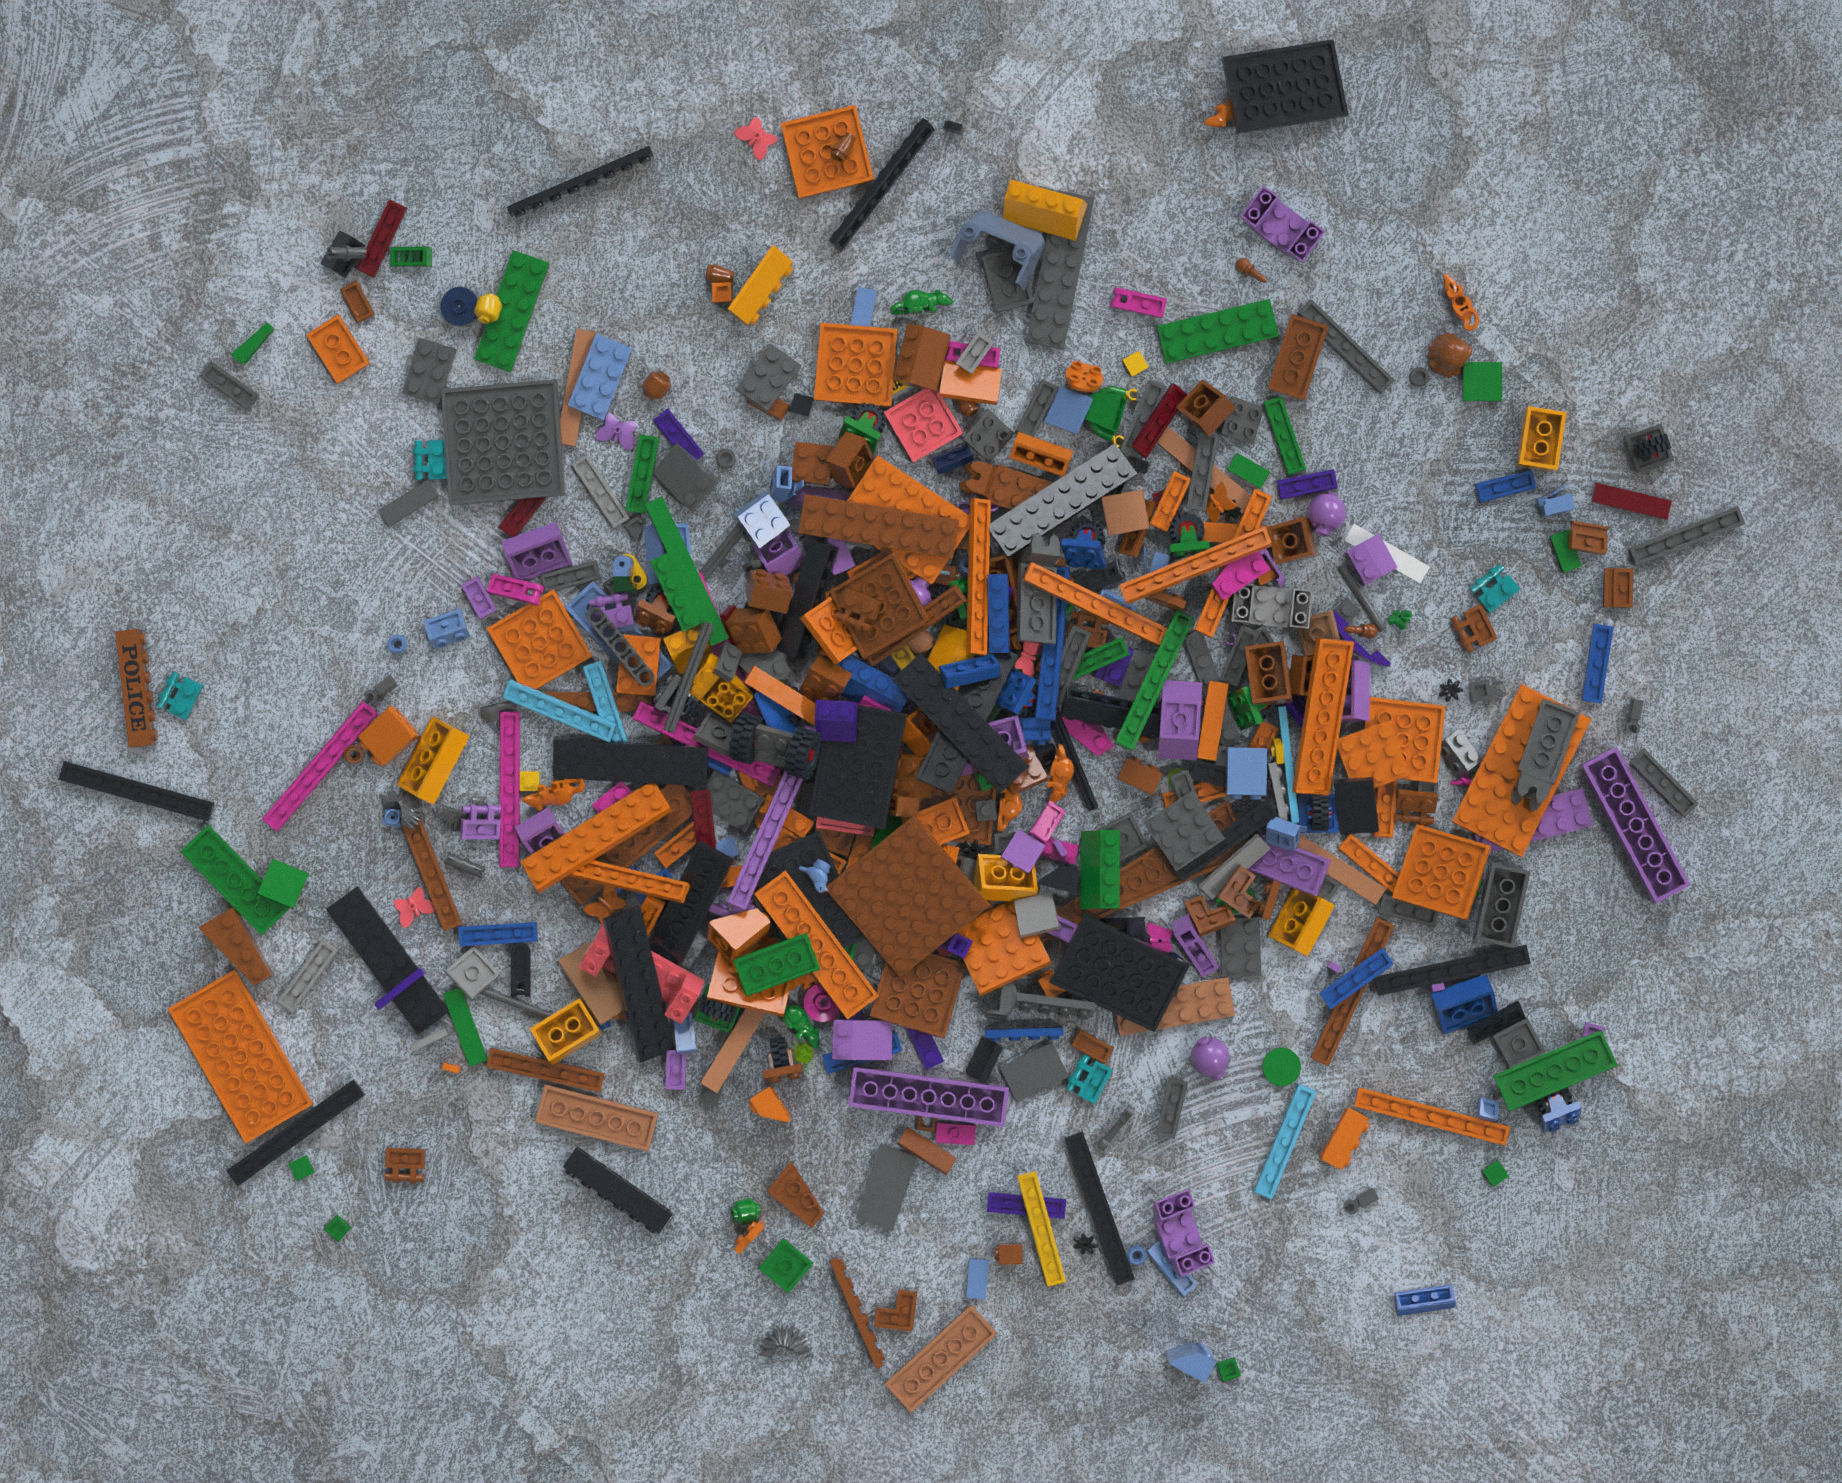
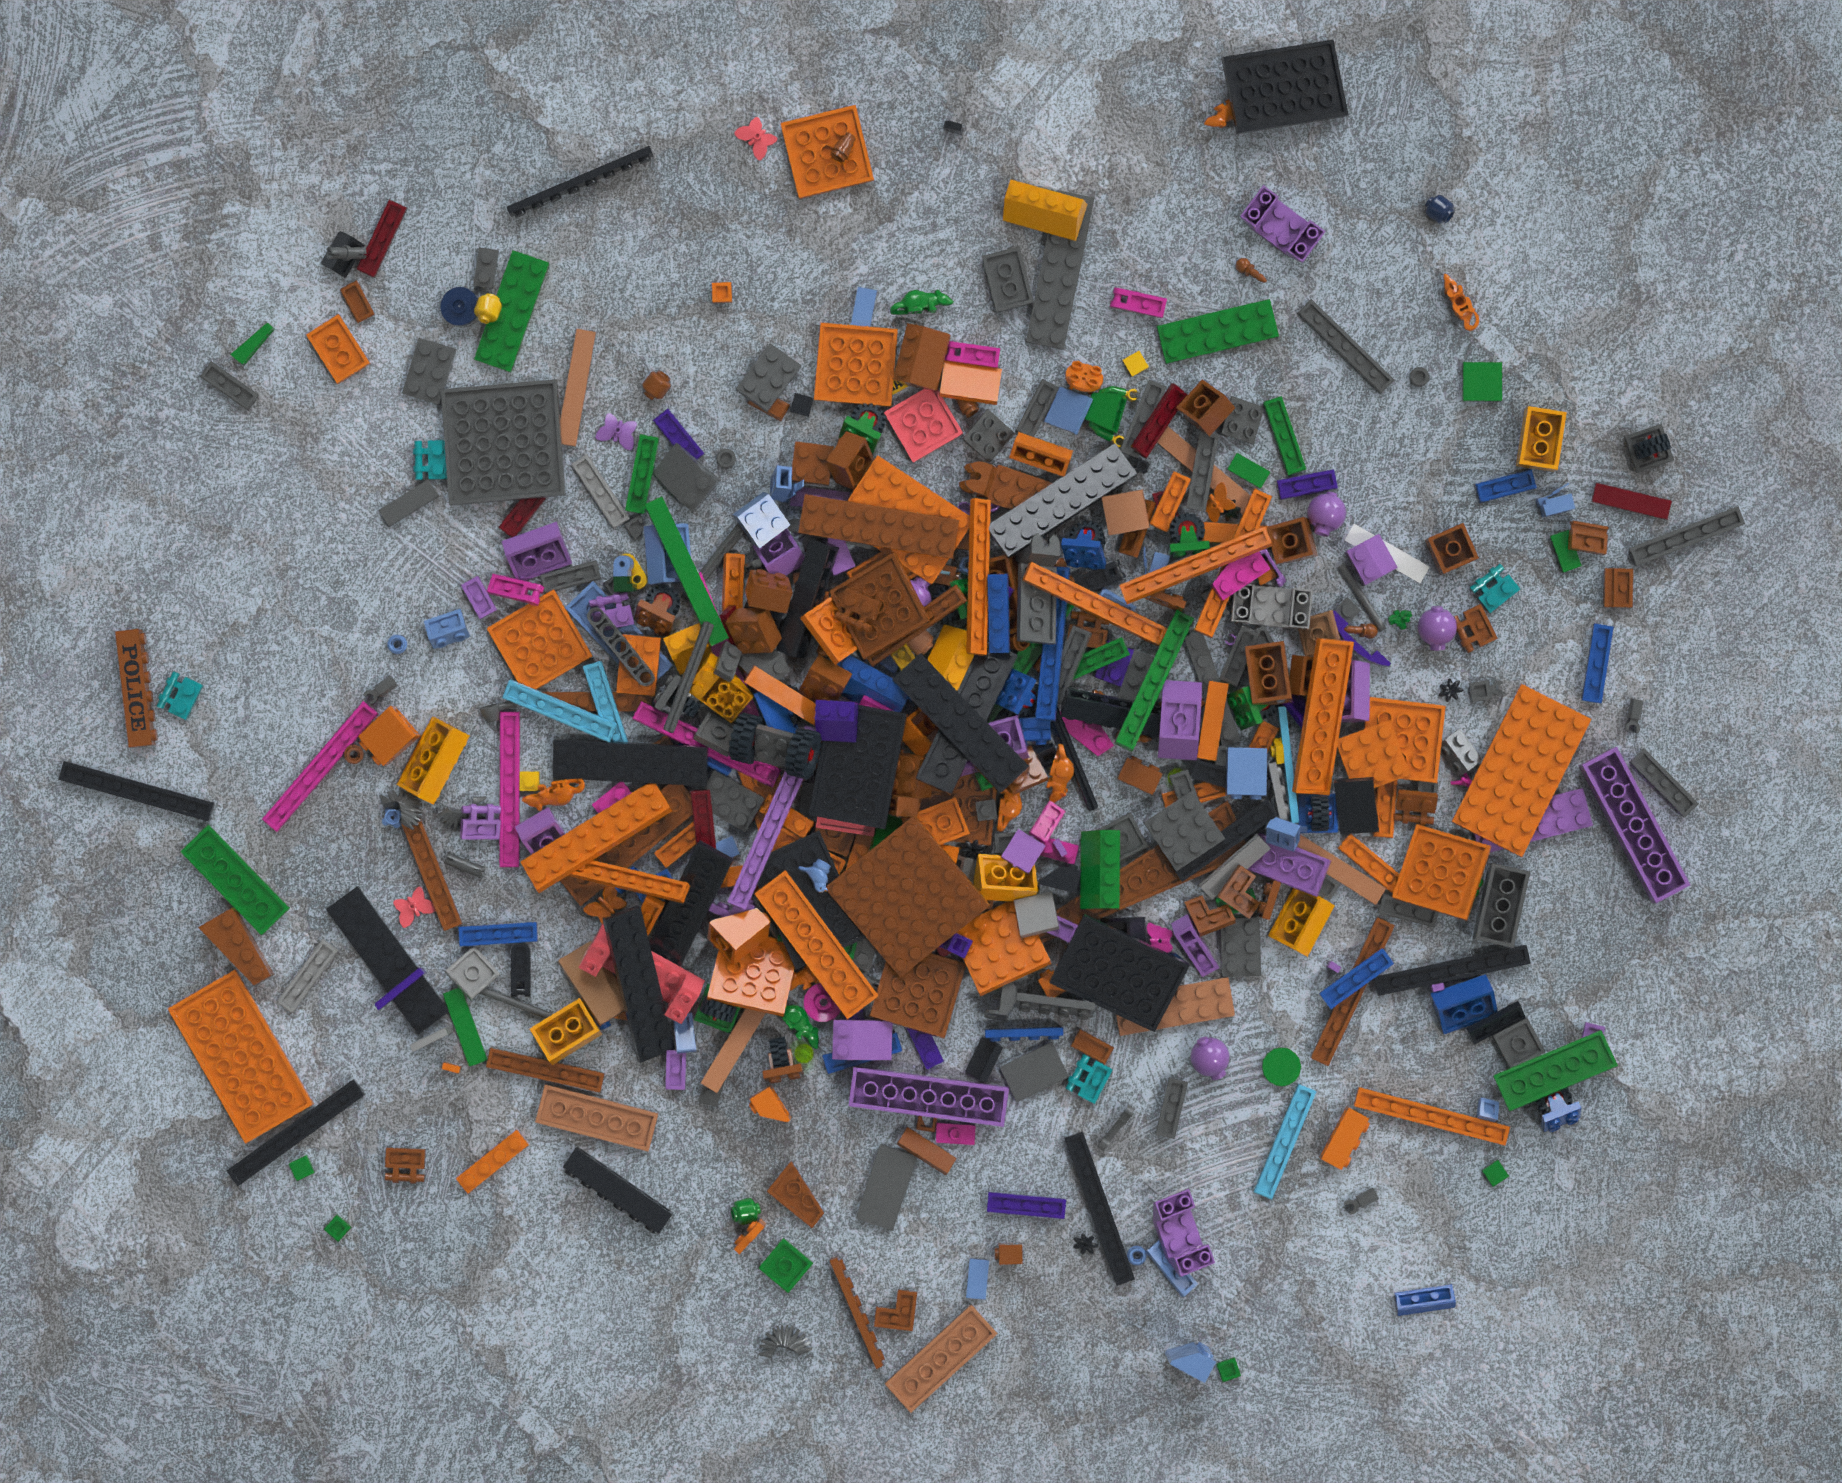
(282, 884): green tile -> none
(427, 257): green slope -> none
(486, 268): none -> dark grey plate
(492, 1161): none -> orange plate
(599, 377): medium blue plate -> none
(674, 592): green plate -> none
(719, 274): dark orange cone -> none
(733, 580): none -> orange plate
(761, 286): light orange slope -> none
(776, 964): green tile -> none
(881, 185): black plate -> none
(952, 459): dark blue plate -> none
(969, 671): blue slope -> none
(975, 352): light grey plate -> none
(1024, 661): coral piece -> none
(1027, 243): sand blue windscreen -> none
(1041, 1228): yellow tile -> none
(1298, 357): dark orange plate -> none
(1437, 627): none -> medium lavender brick
(1439, 209): none -> dark blue head
(1448, 354): dark orange hair -> none
(1451, 549): none -> dark orange brick
(1544, 753): dark grey hinge -> none

